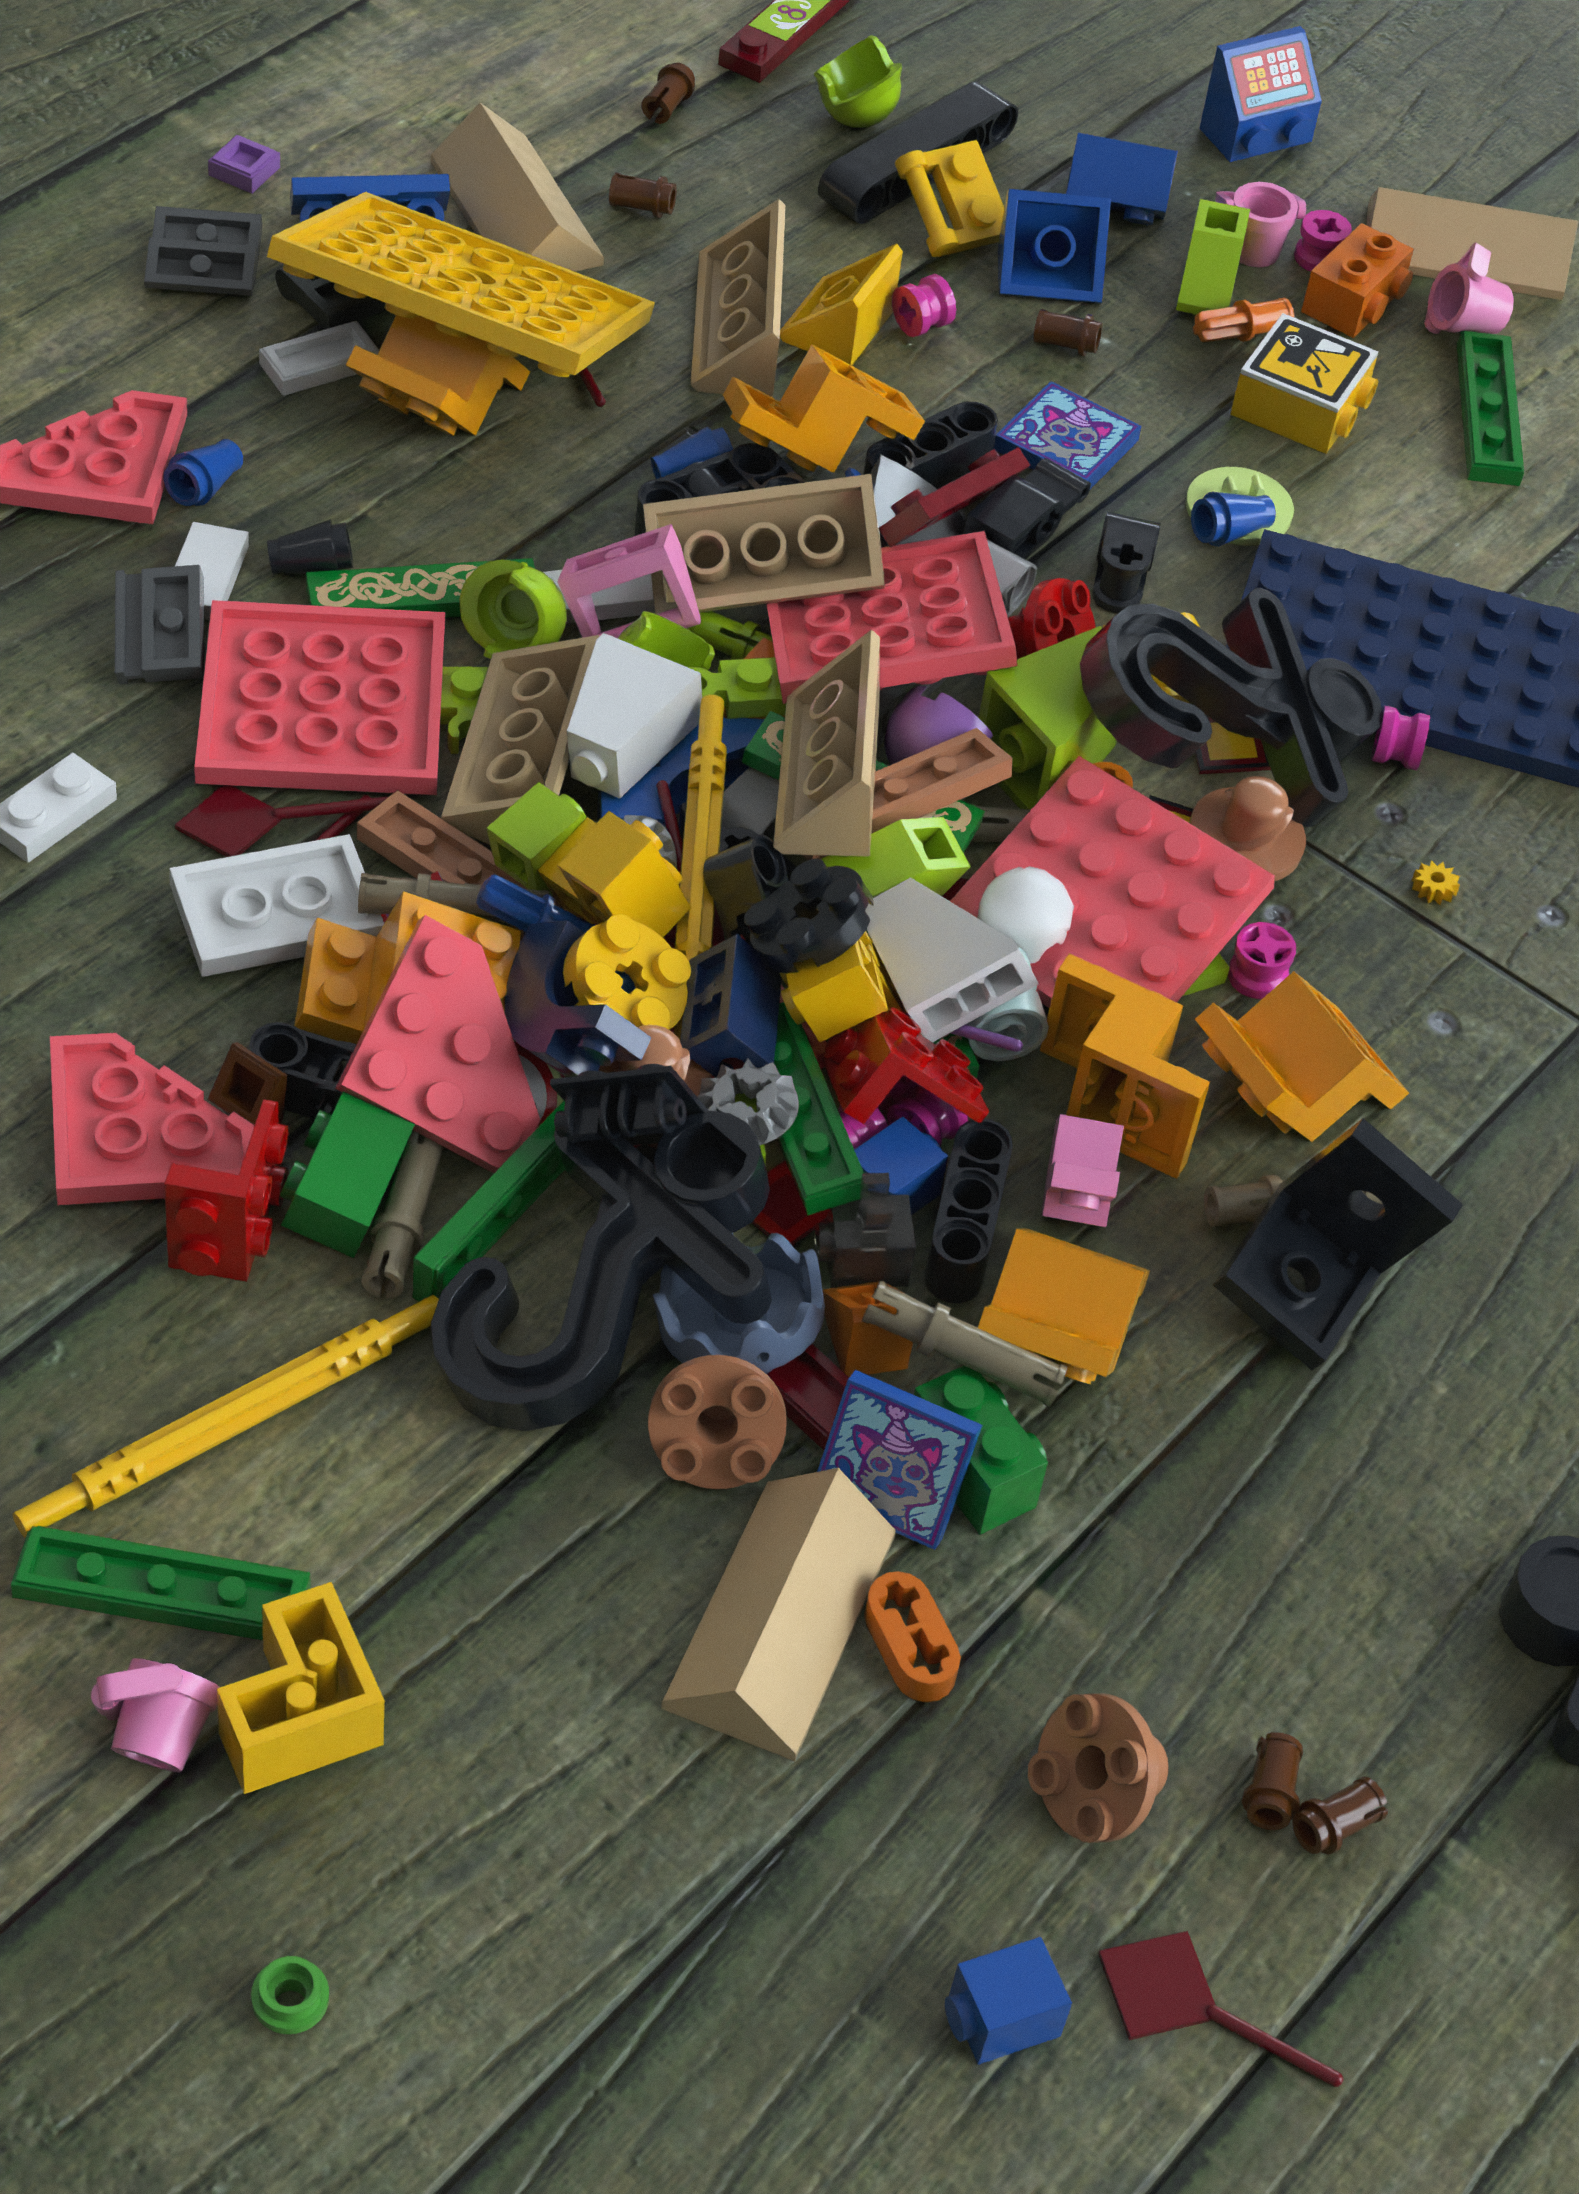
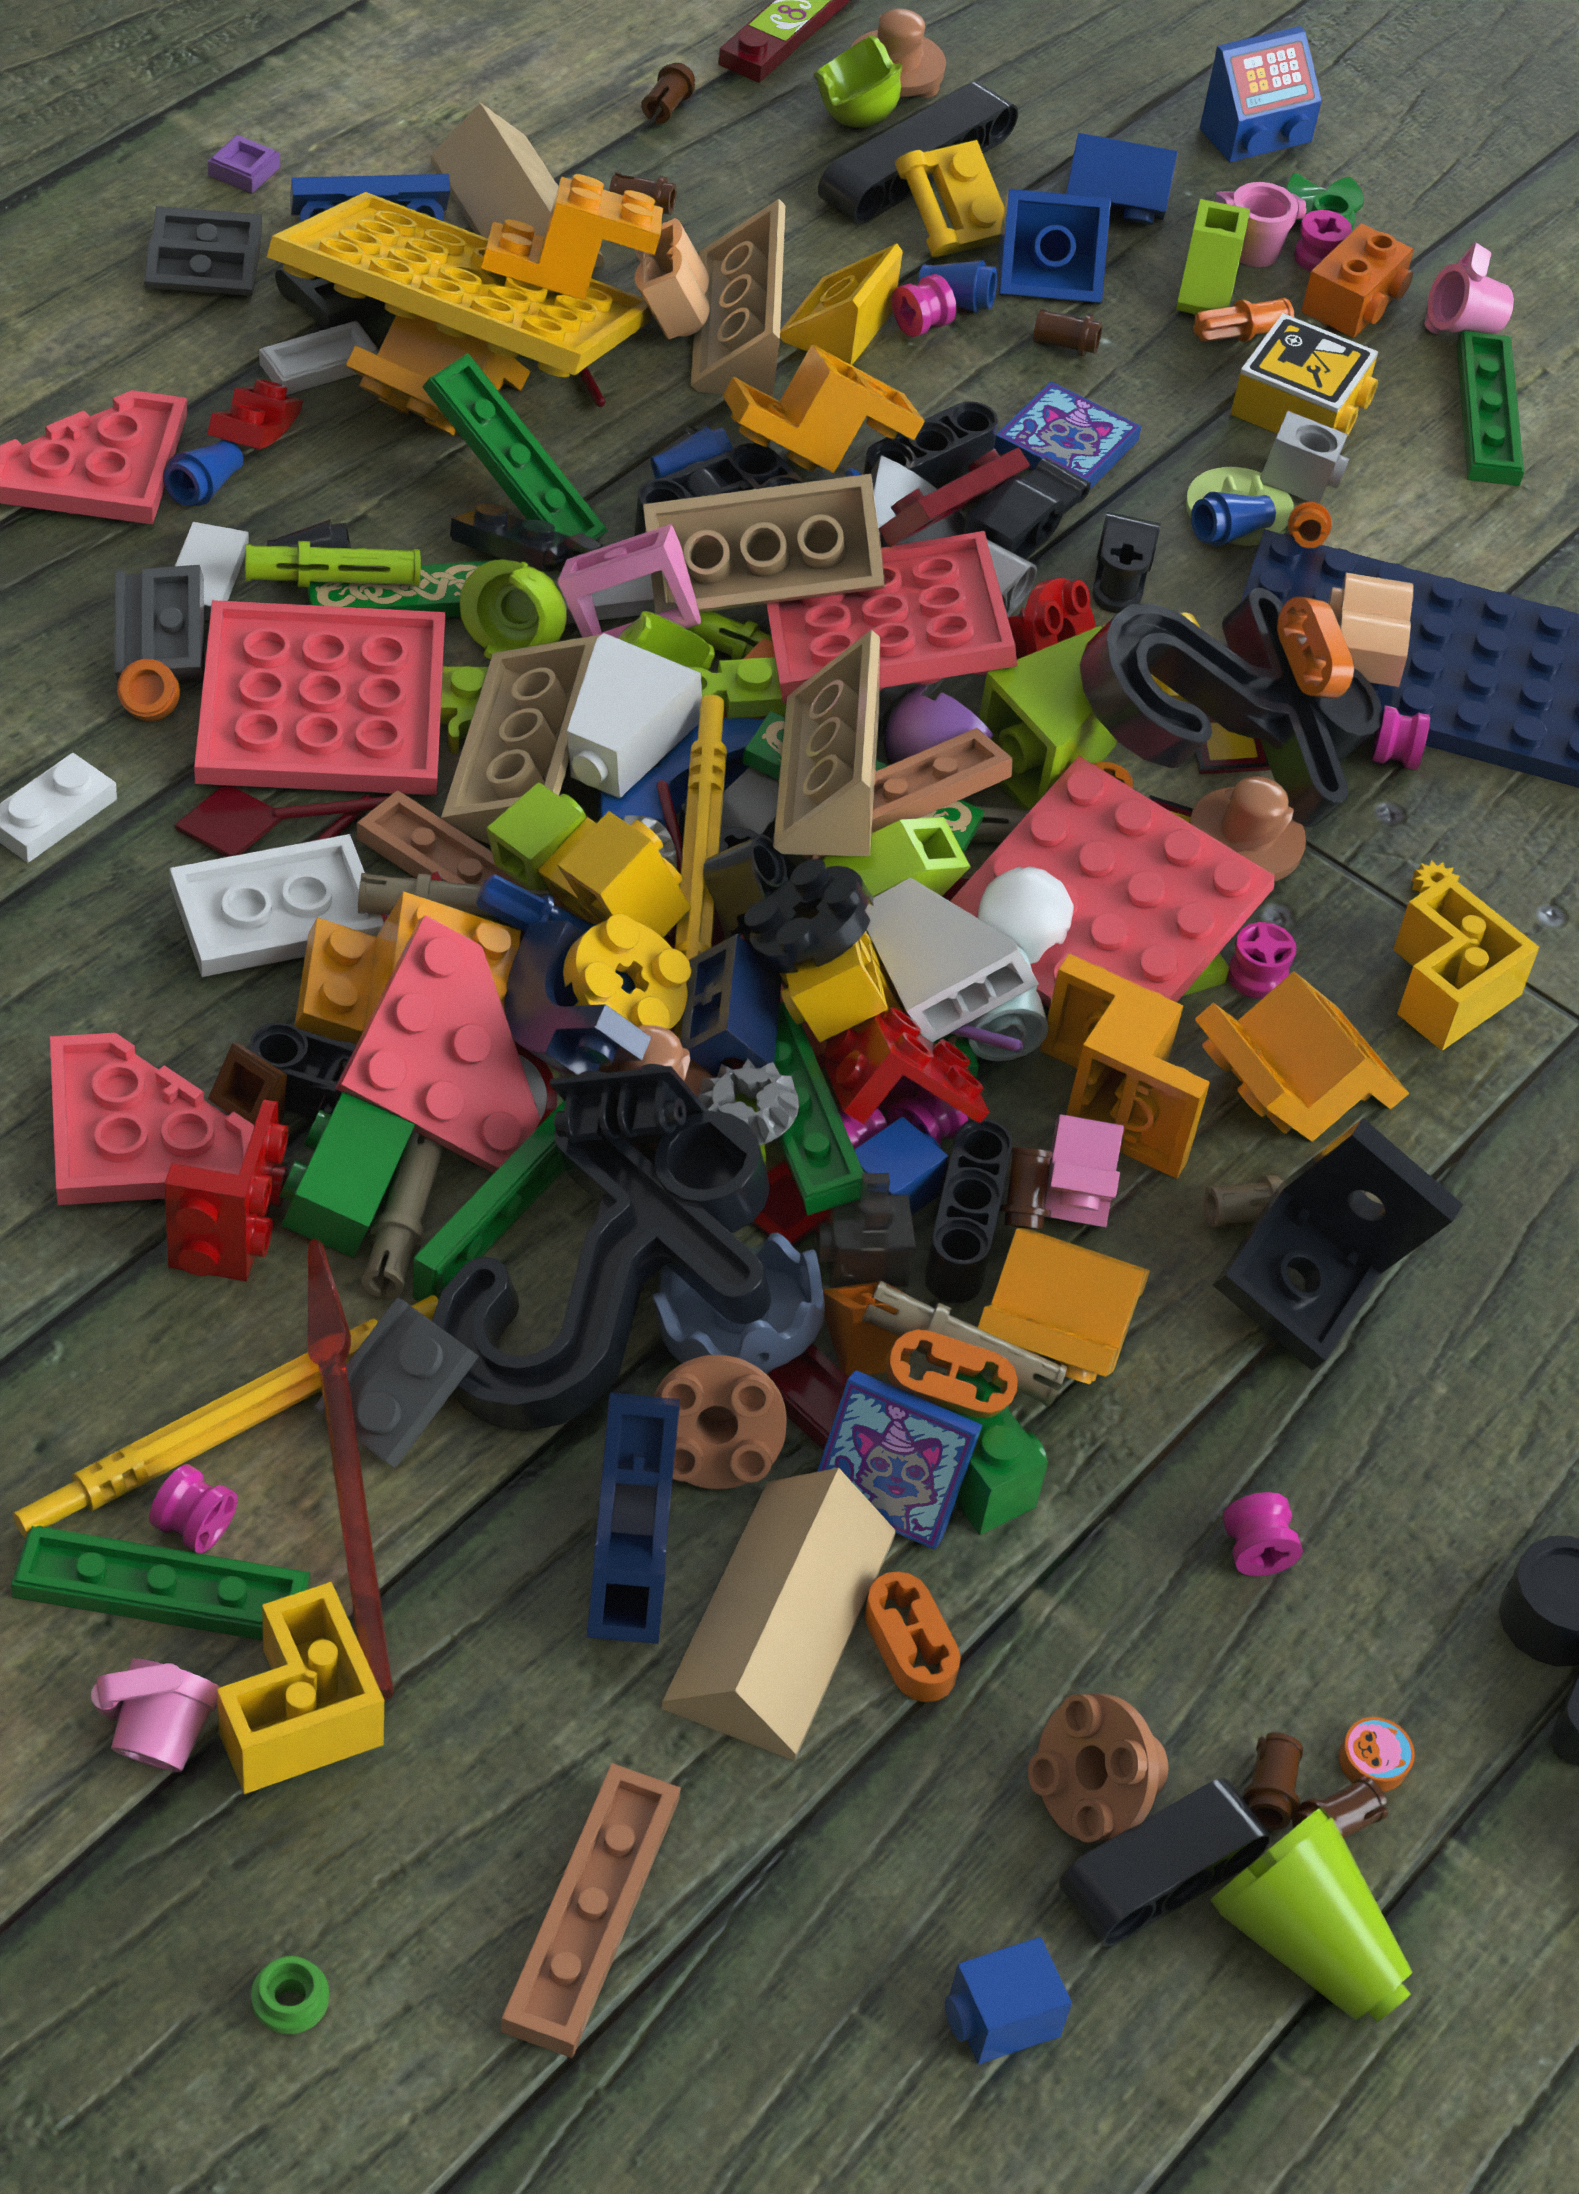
(148, 690): none -> orange tile
(193, 1508): none -> dark pink wheel
(256, 415): none -> red slope
(263, 561): none -> lime pin
(329, 1347): none -> clear red piece
(402, 1379): none -> dark grey plate
(510, 449): none -> green tile
(514, 539): none -> black hinge
(577, 224): none -> light orange bracket
(590, 1911): none -> nougat plate
(633, 1519): none -> dark blue arch
(674, 282): none -> light nougat brick
(905, 43): none -> nougat plate
(956, 1358): none -> orange beam
(971, 282): none -> blue cone
(1027, 1188): none -> reddish brown pin
(1164, 1989): dark red piece -> none
(1165, 1861): none -> black beam
(1262, 1534): none -> dark pink wheel
(1305, 458): none -> light grey brick
(1309, 524): none -> orange axle
(1315, 647): none -> orange beam
(1320, 1919): none -> lime cone
(1341, 197): none -> green plate
(1375, 624): none -> light nougat brick
(1377, 1751): none -> tile
(1462, 962): none -> yellow brick
(1526, 248): tan slope -> none

